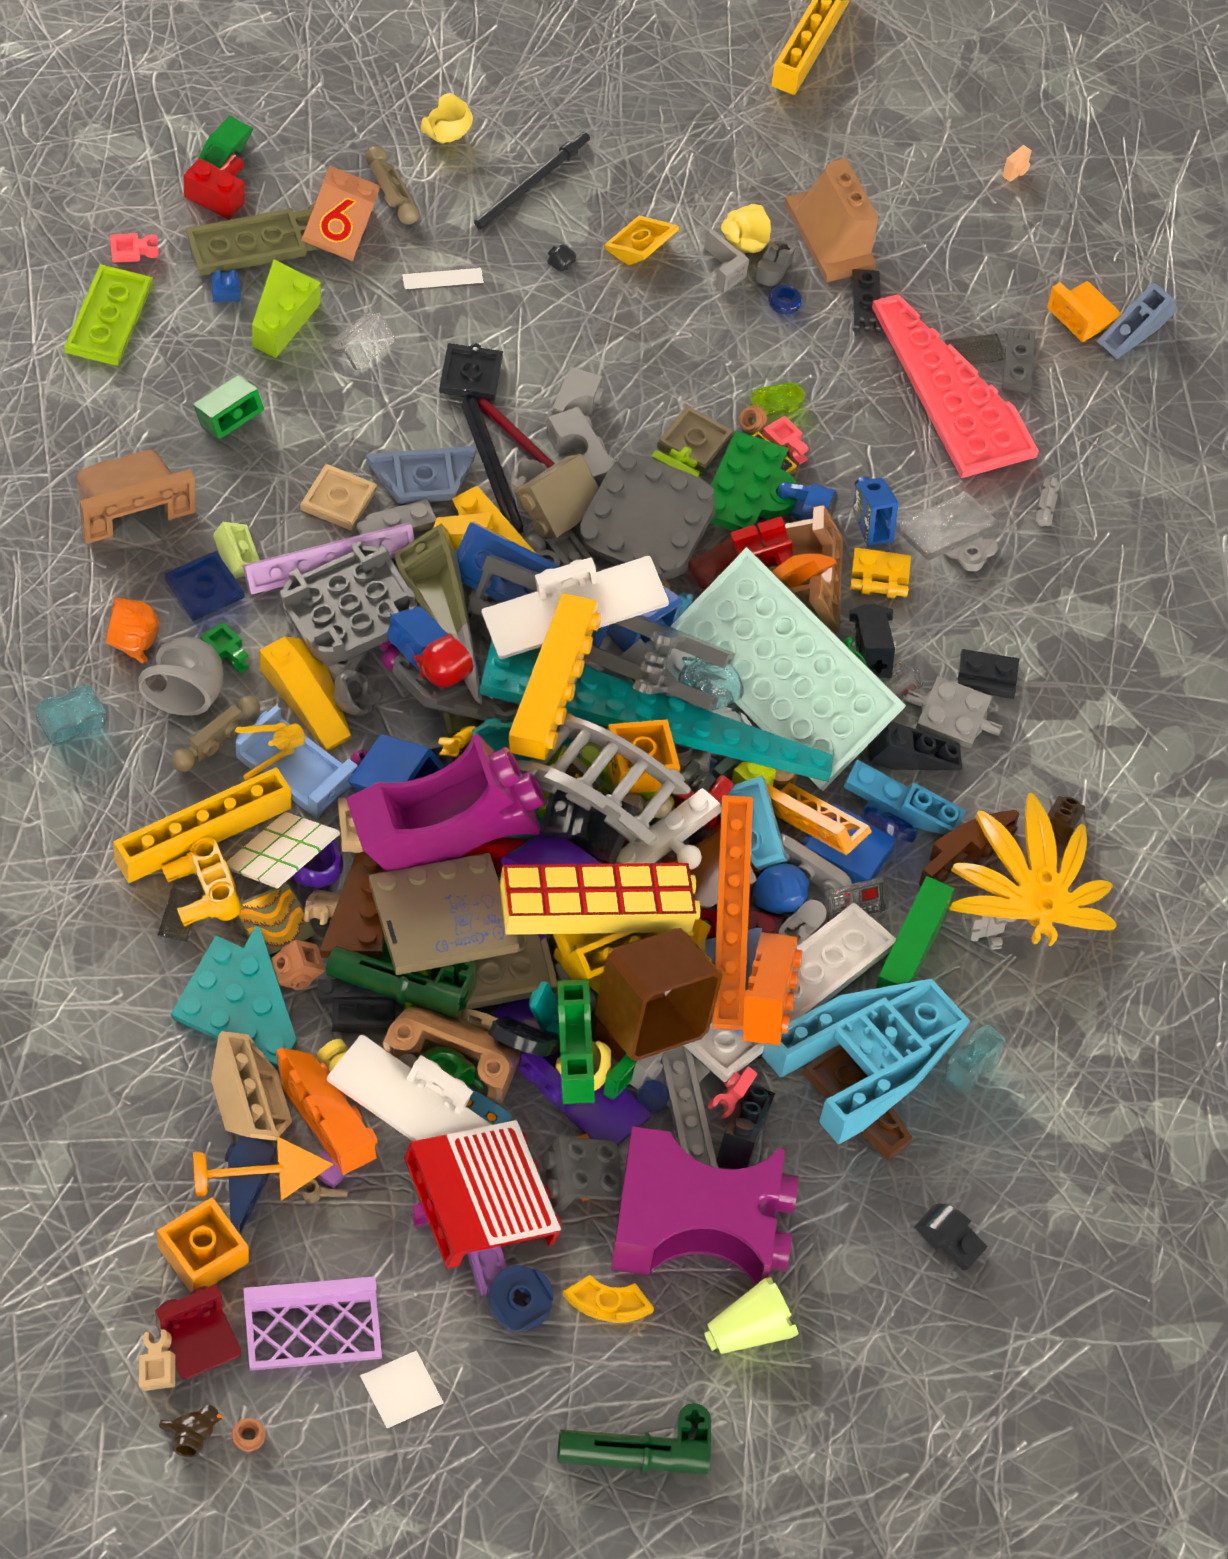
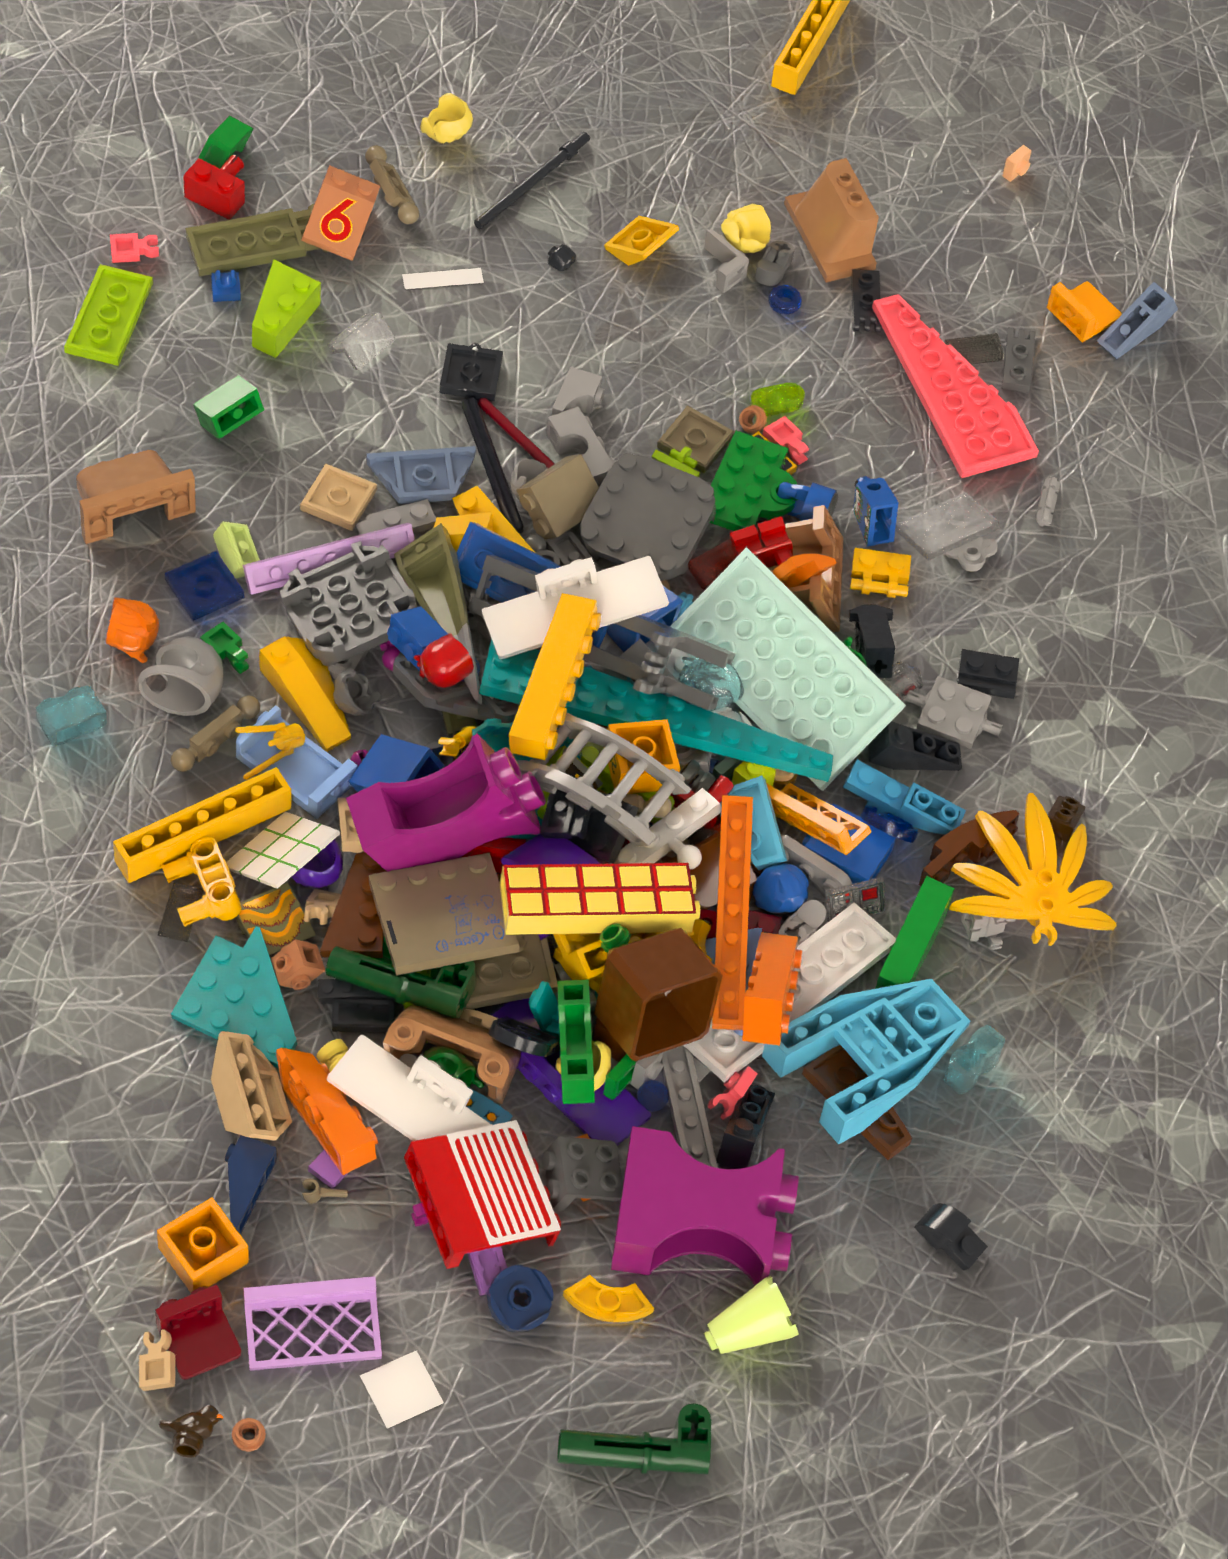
(294, 1168): light orange piece -> none
(614, 936): none -> green plate

